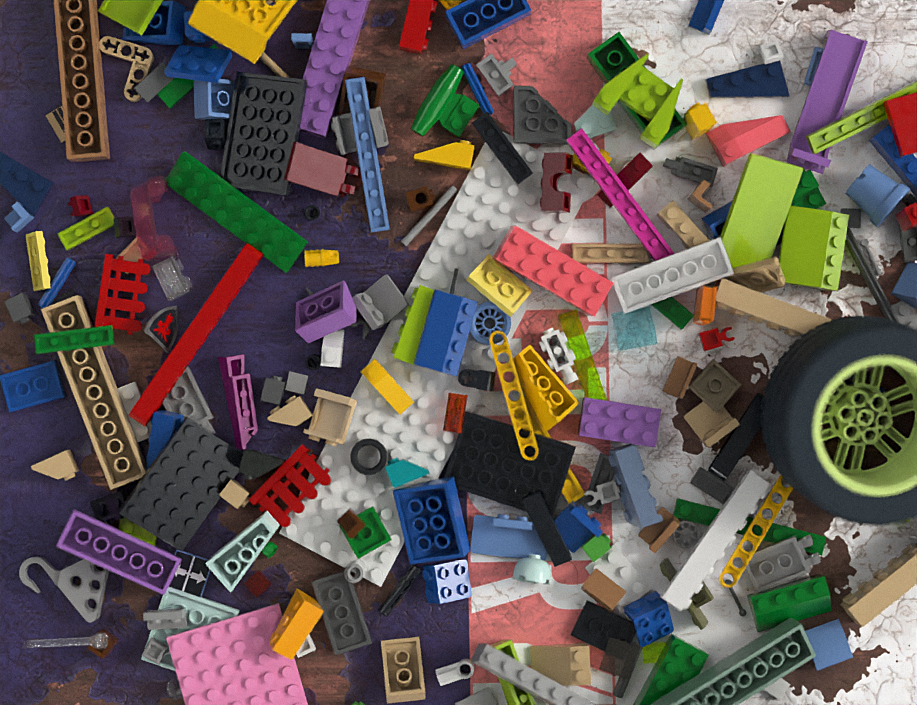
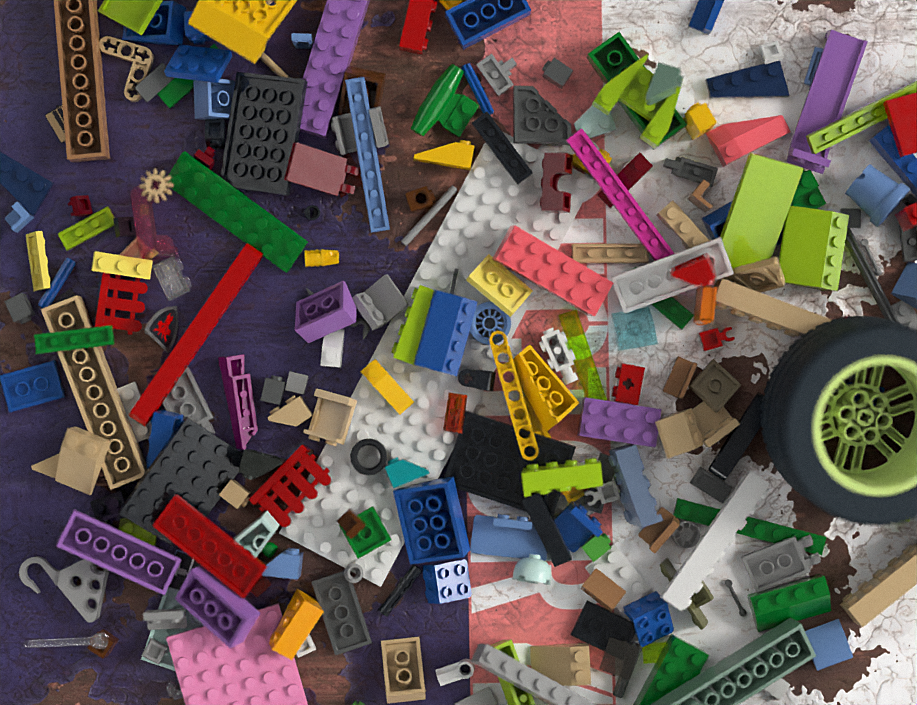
(81, 459): none -> tan slope
(121, 265): none -> light yellow plate
(149, 184): none -> tan gear
(206, 157): none -> dark red tile
(210, 546): none -> red plate
(217, 606): none -> medium lavender brick
(286, 564): none -> medium blue slope
(311, 364): black hinge -> none
(557, 72): none -> dark grey brick
(562, 476): none -> lime wedge
(635, 375): none -> red brick
(663, 83): none -> sand green slope
(679, 433): none -> tan slope
(695, 271): none -> red slope
(755, 540): yellow beam -> none

